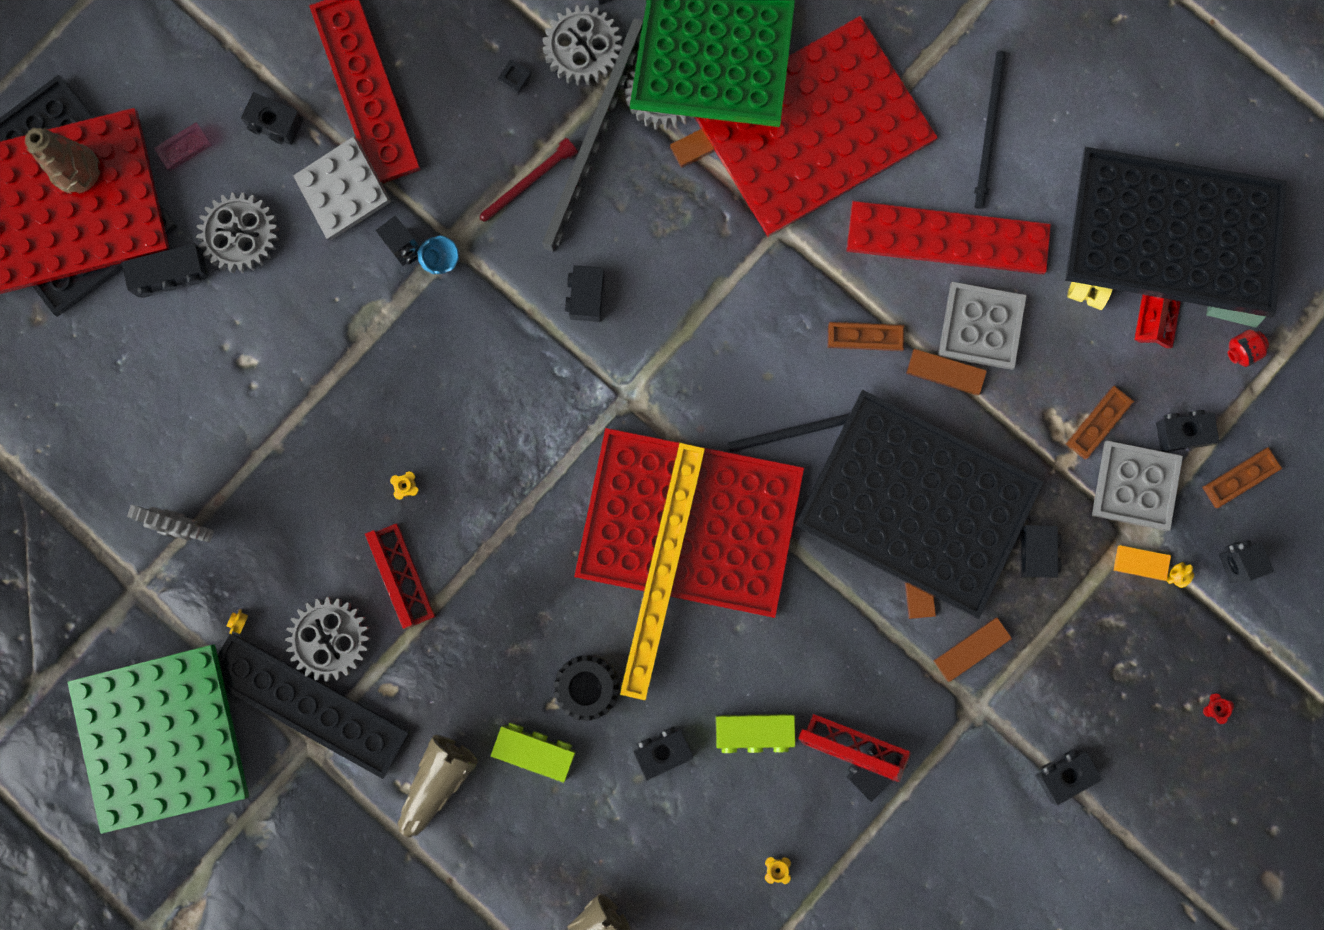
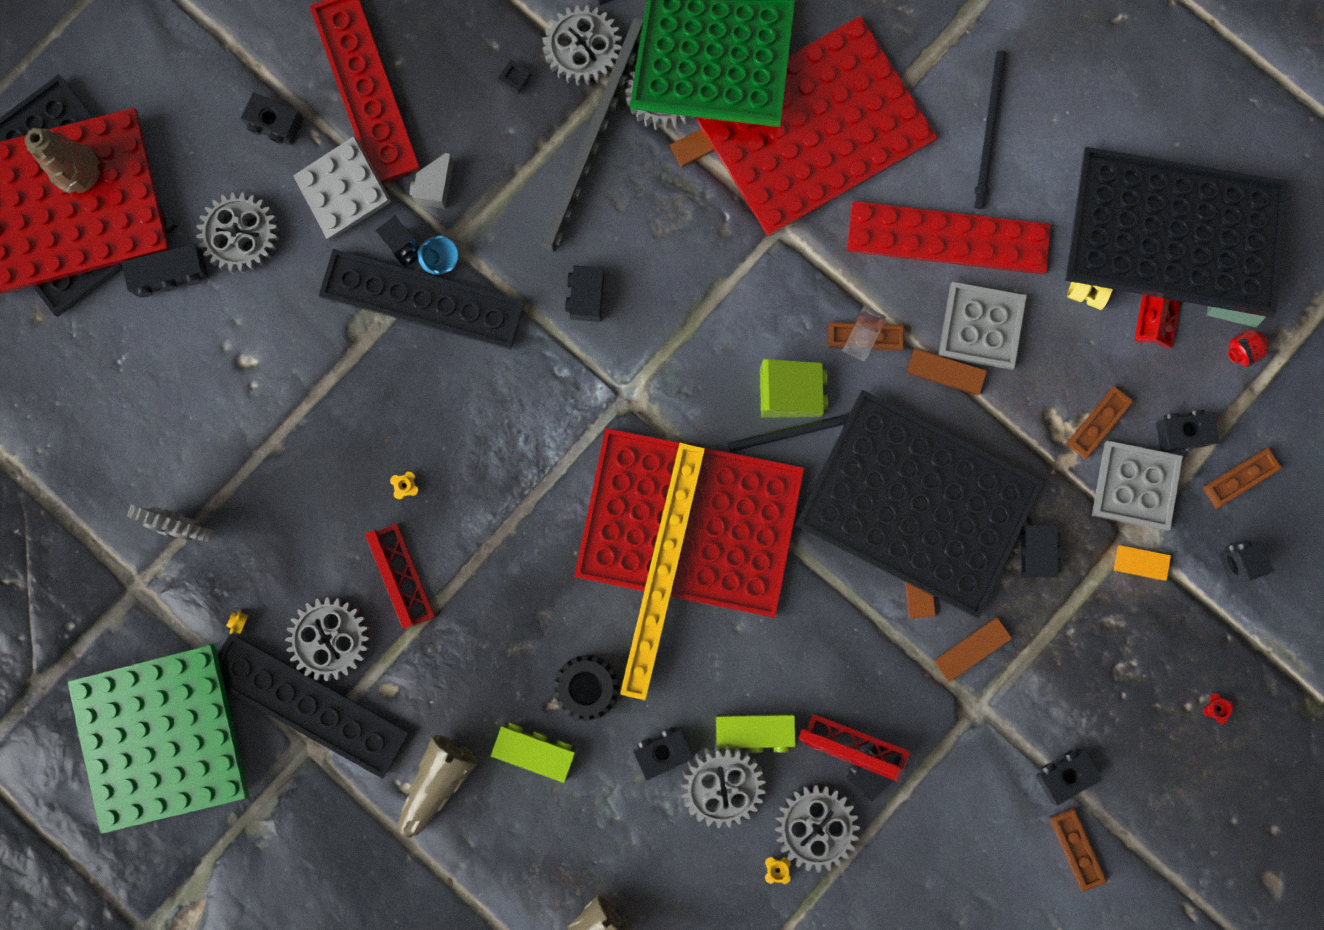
(182, 146): clear pink plate -> none
(422, 299): none -> black plate
(433, 183): none -> light grey slope
(564, 151): dark red piece -> none
(746, 782): none -> light grey gear
(792, 389): none -> lime slope
(799, 811): none -> light grey gear
(864, 333): none -> clear slope
(1077, 849): none -> dark orange tile
(1181, 575): yellow plate -> none

